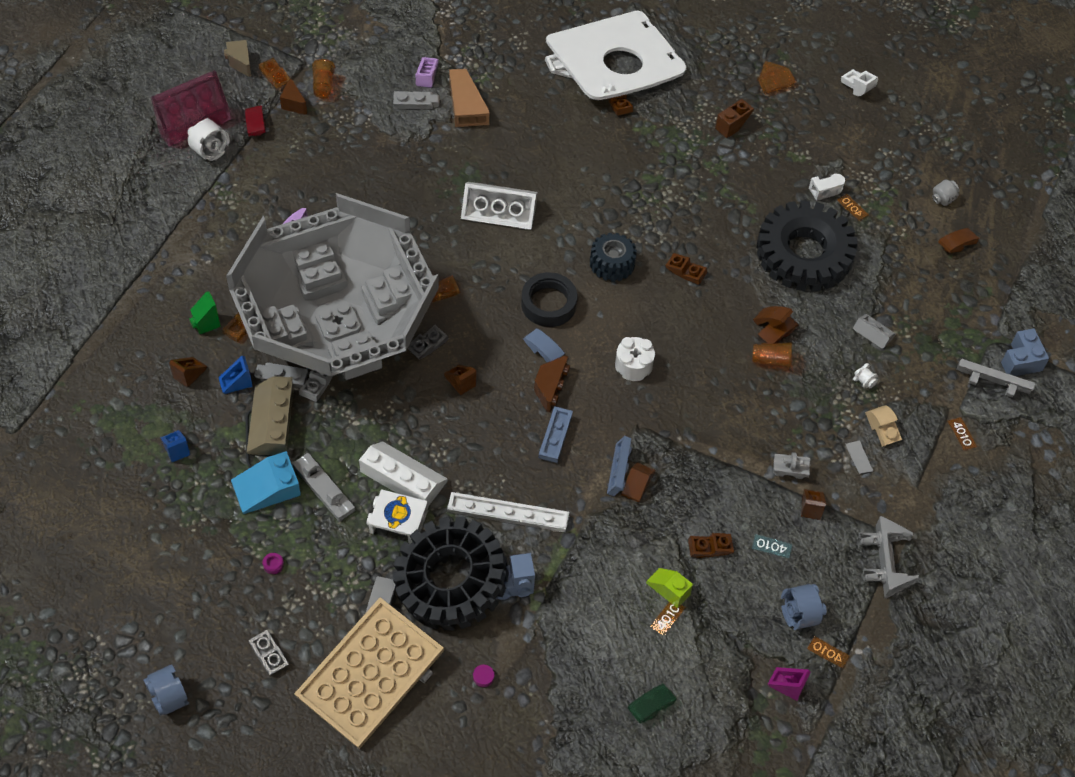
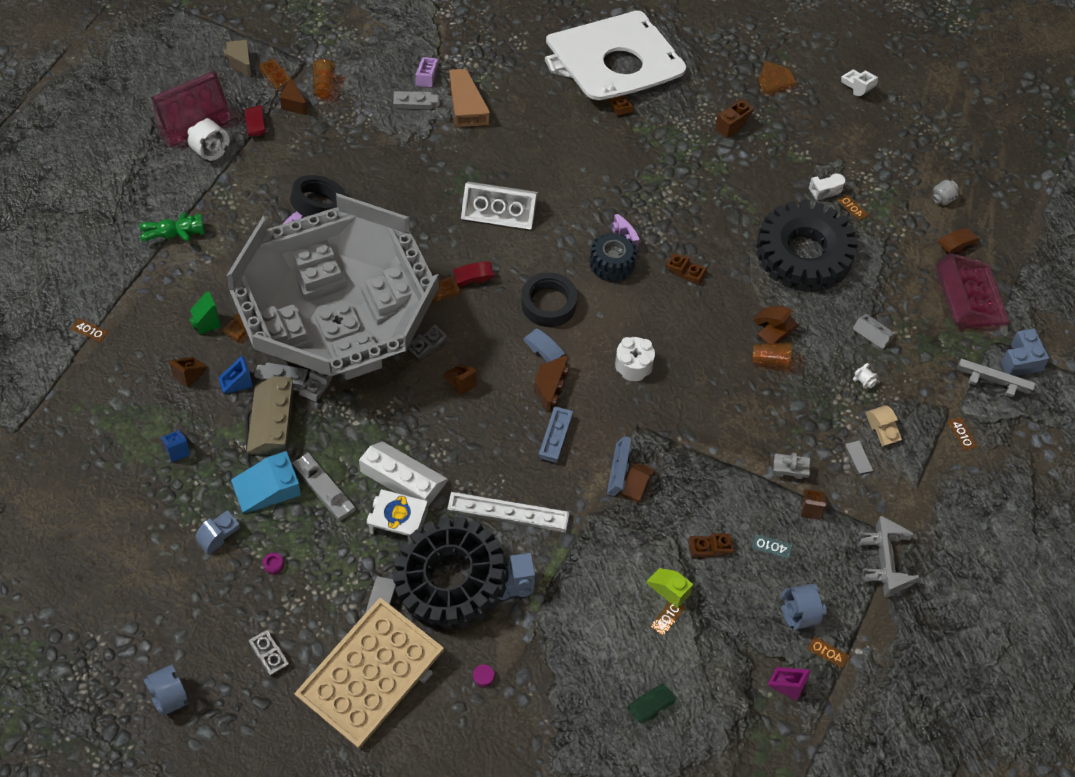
(88, 329): none -> clear orange sticker
(169, 229): none -> green animal
(212, 533): none -> sand blue brick
(314, 184): none -> black tyre
(476, 271): none -> dark red slope
(622, 227): none -> lavender slope
(971, 292): none -> clear pink slope

